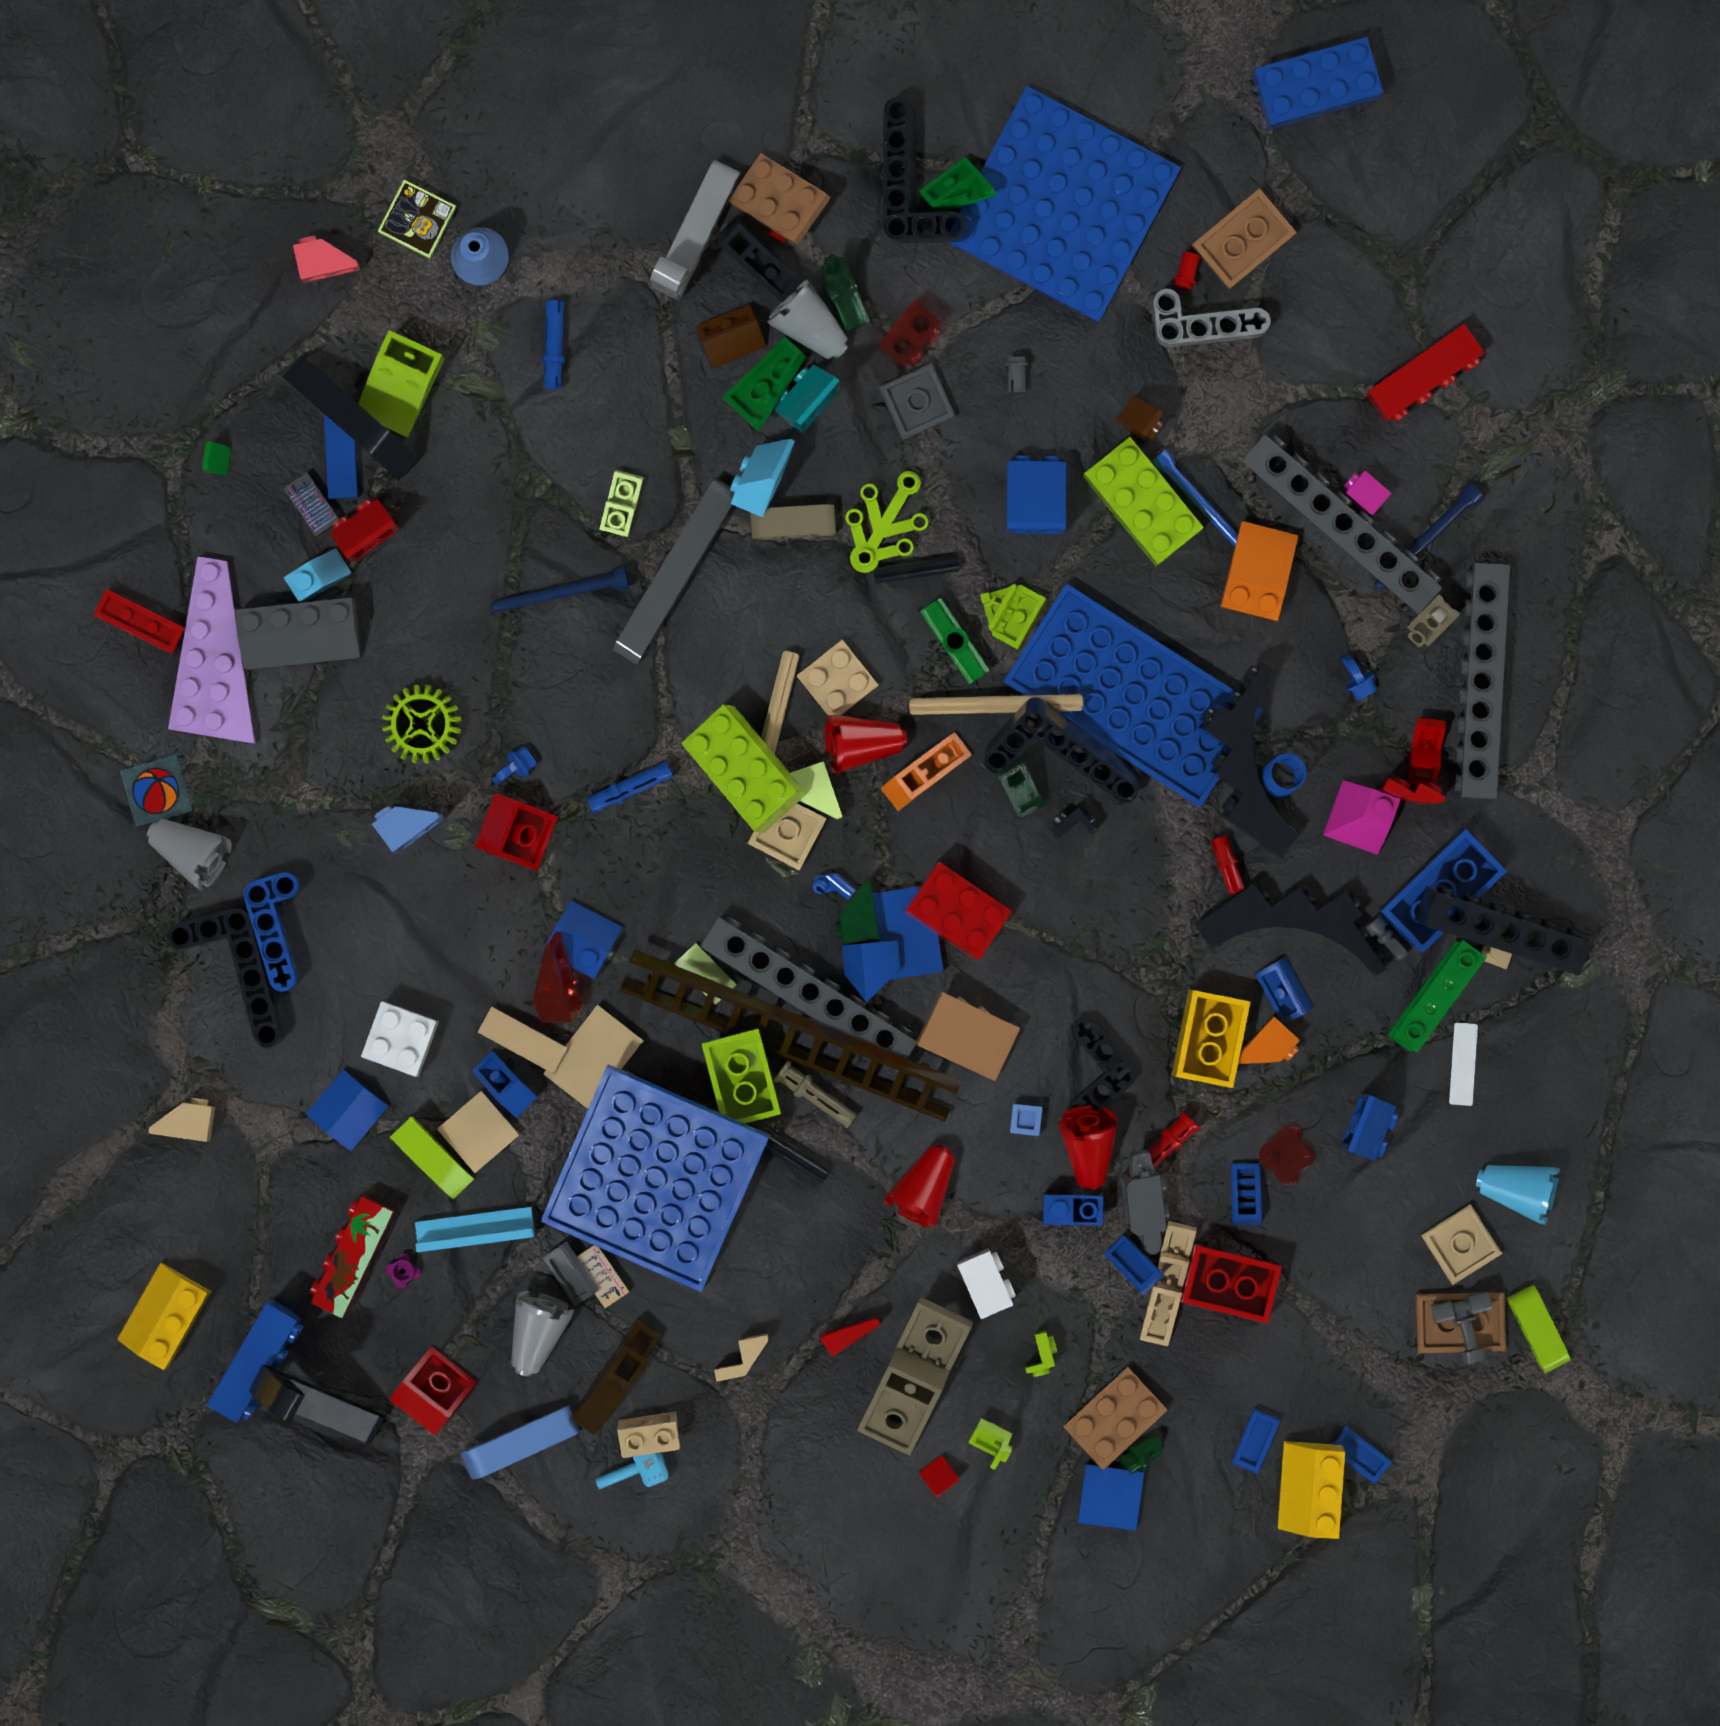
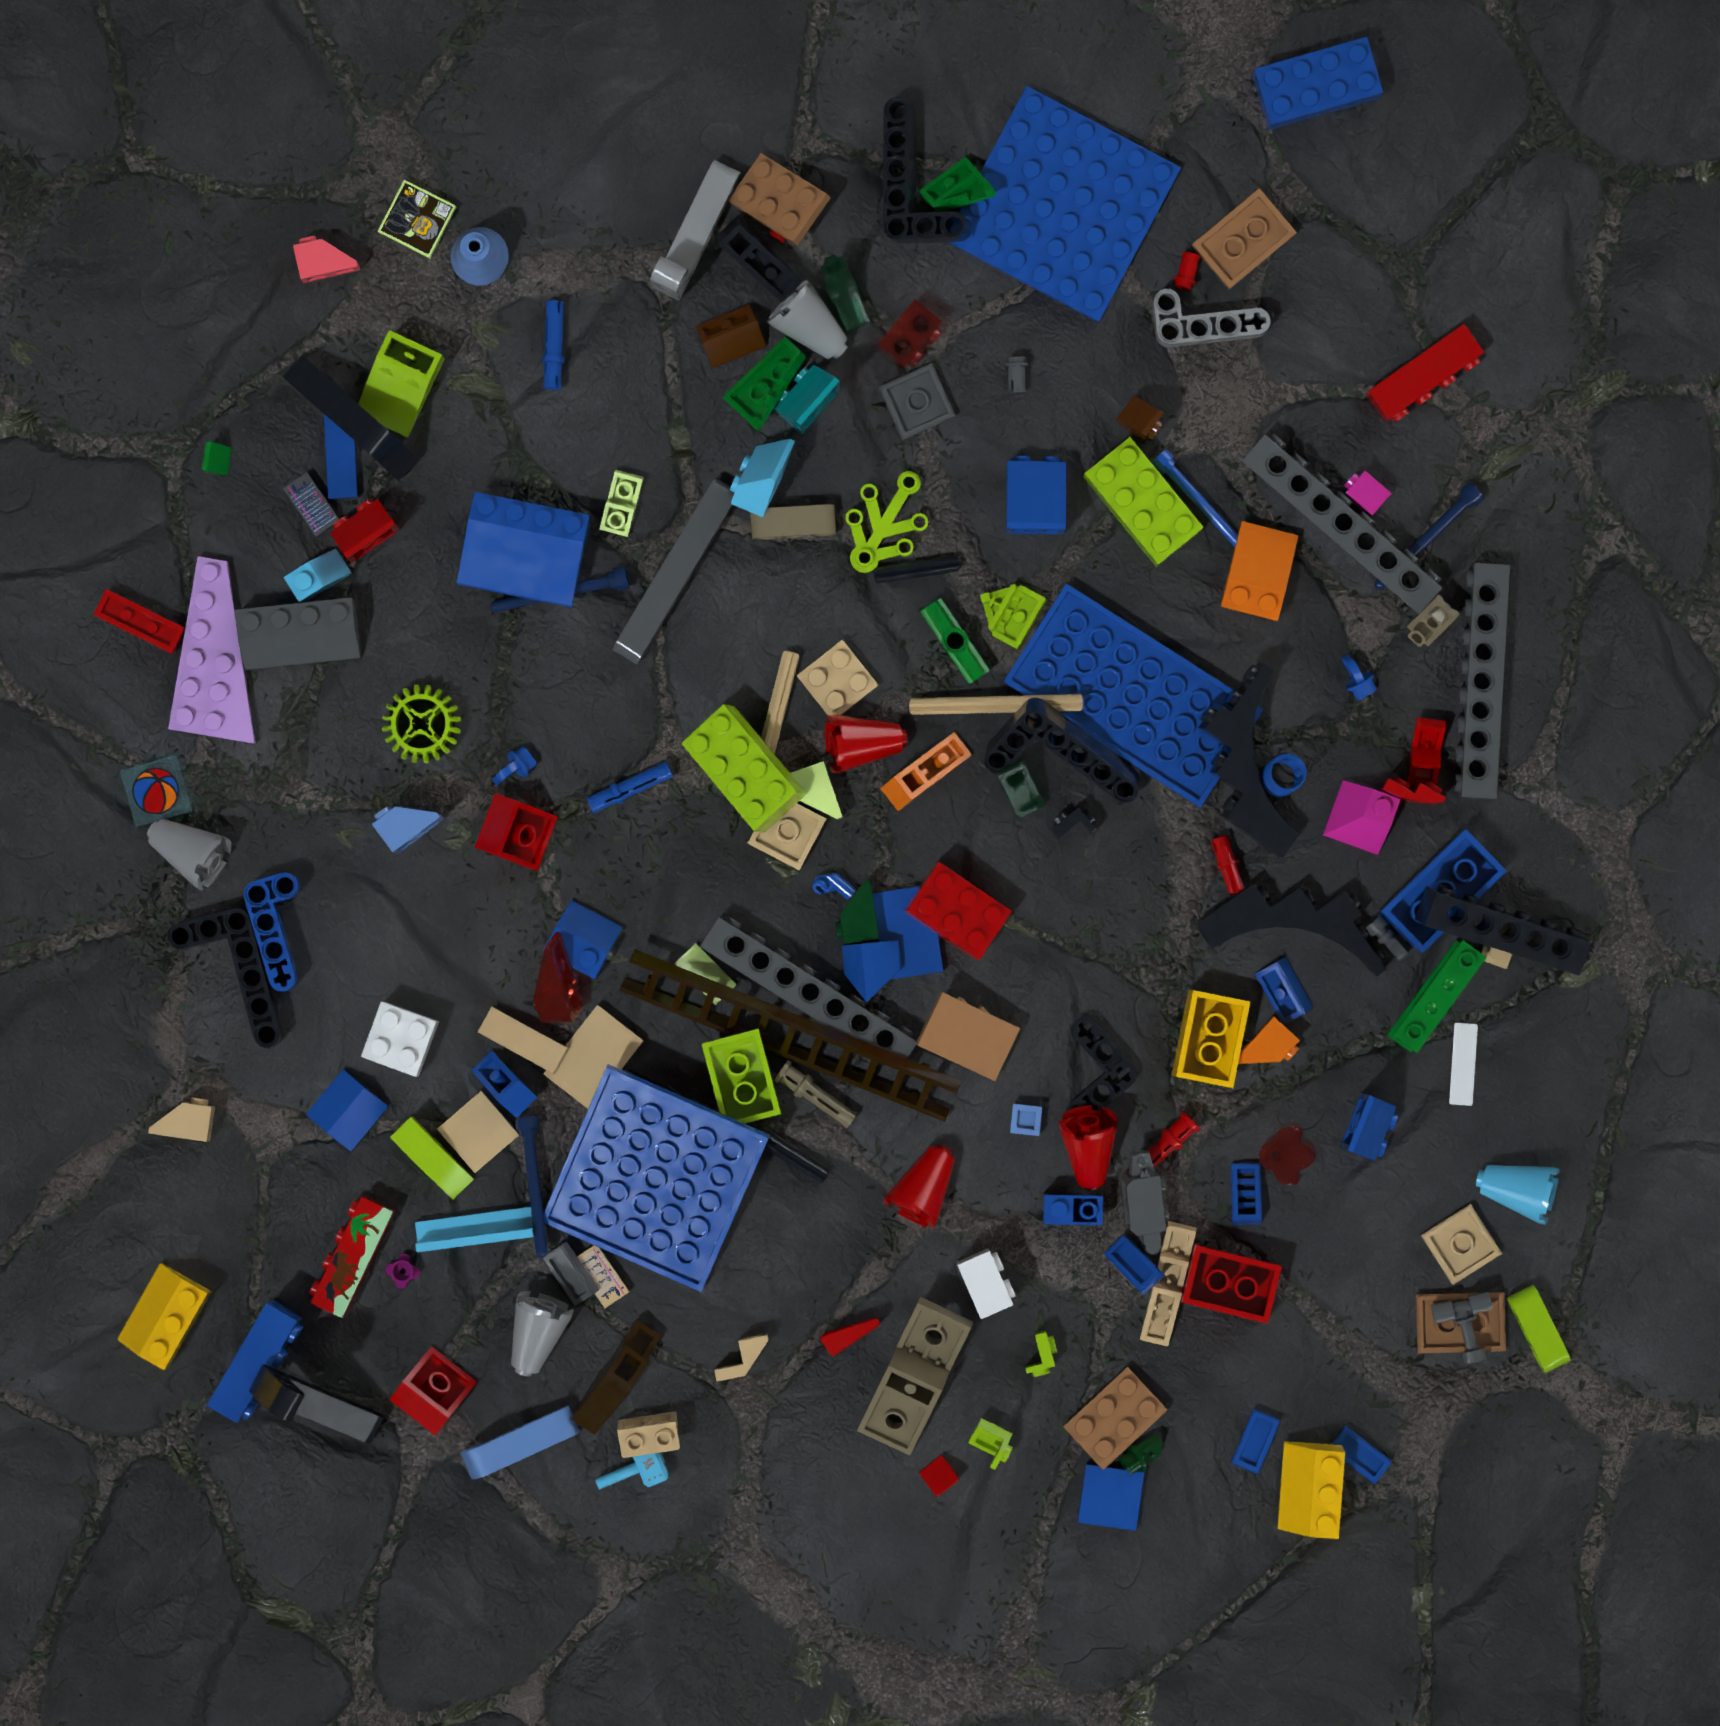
(523, 549): none -> blue slope
(527, 1129): none -> dark blue piece

